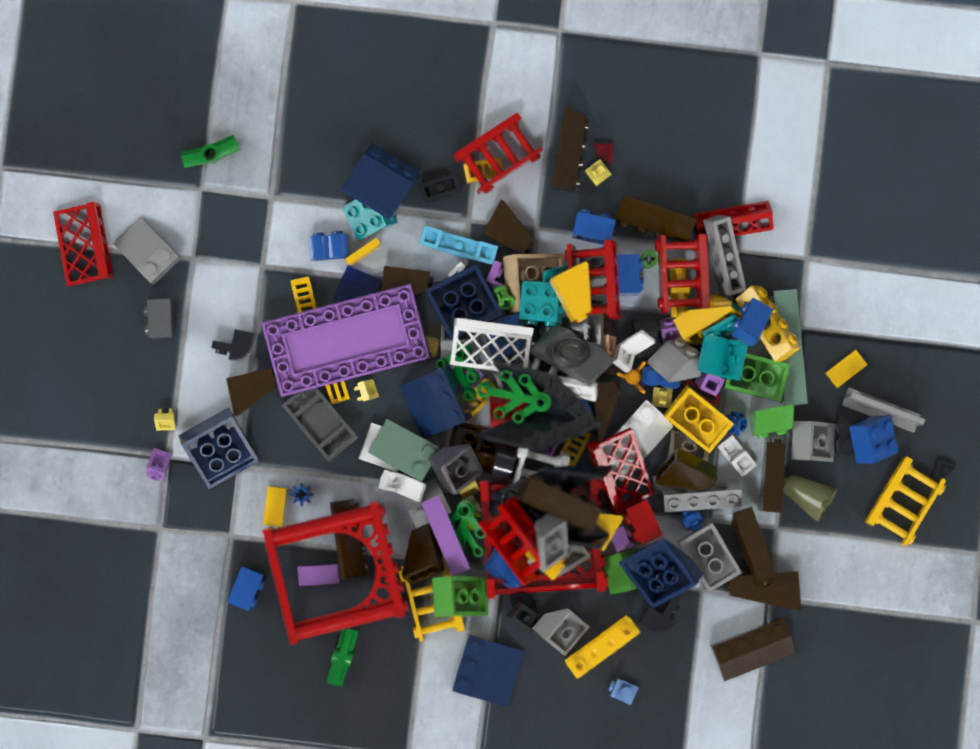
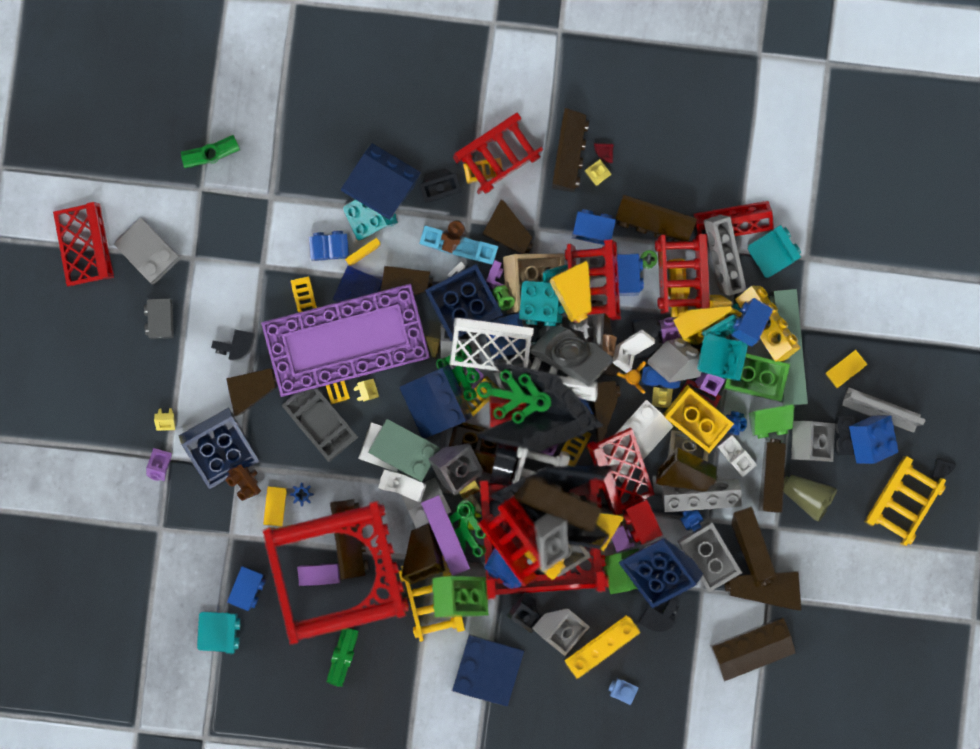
(218, 632): none -> teal bracket
(245, 480): none -> reddish brown hips
(453, 236): none -> reddish brown hips
(774, 251): none -> teal bracket

